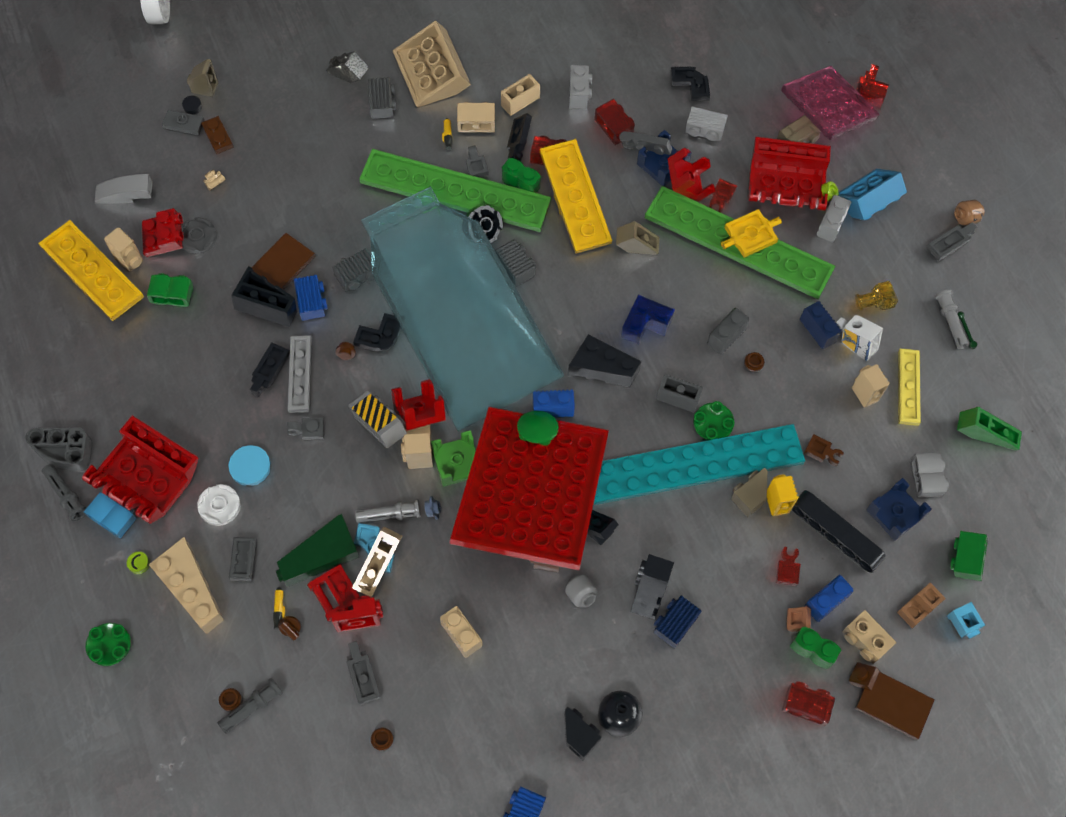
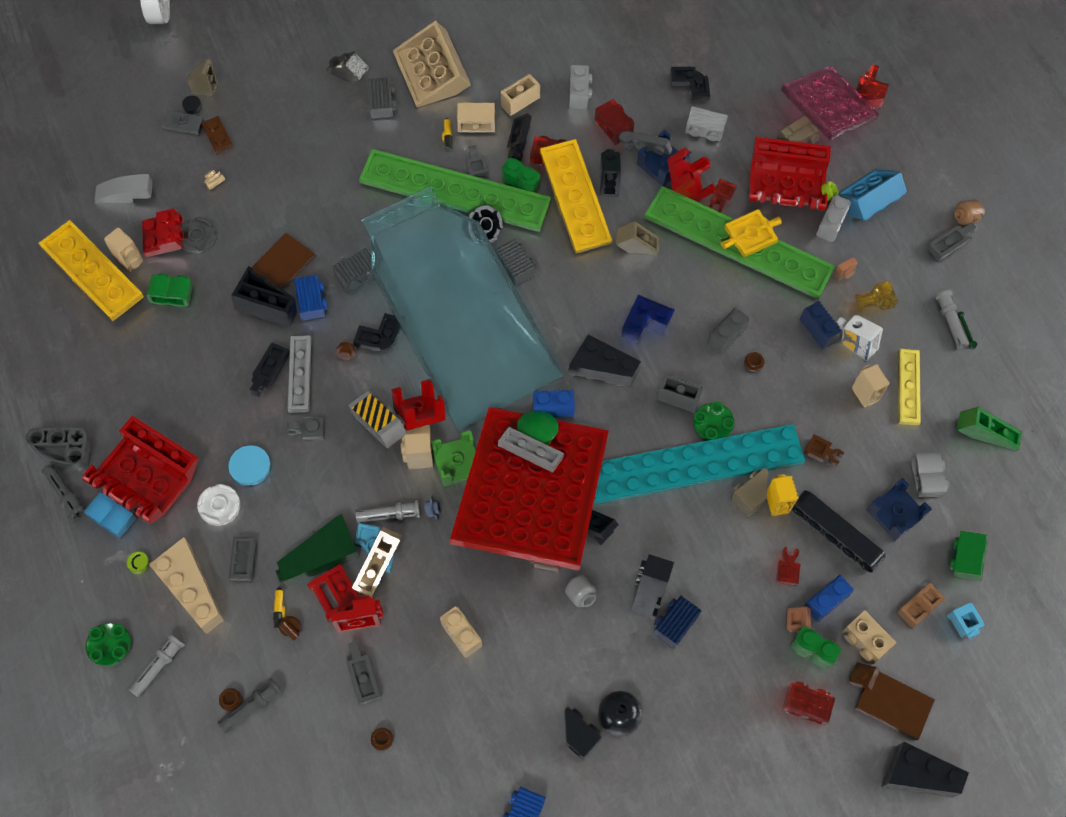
(163, 656): none -> light grey pin
(530, 449): none -> light grey plate
(610, 164): none -> black torso
(846, 269): none -> nougat plate
(922, 772): none -> black wedge

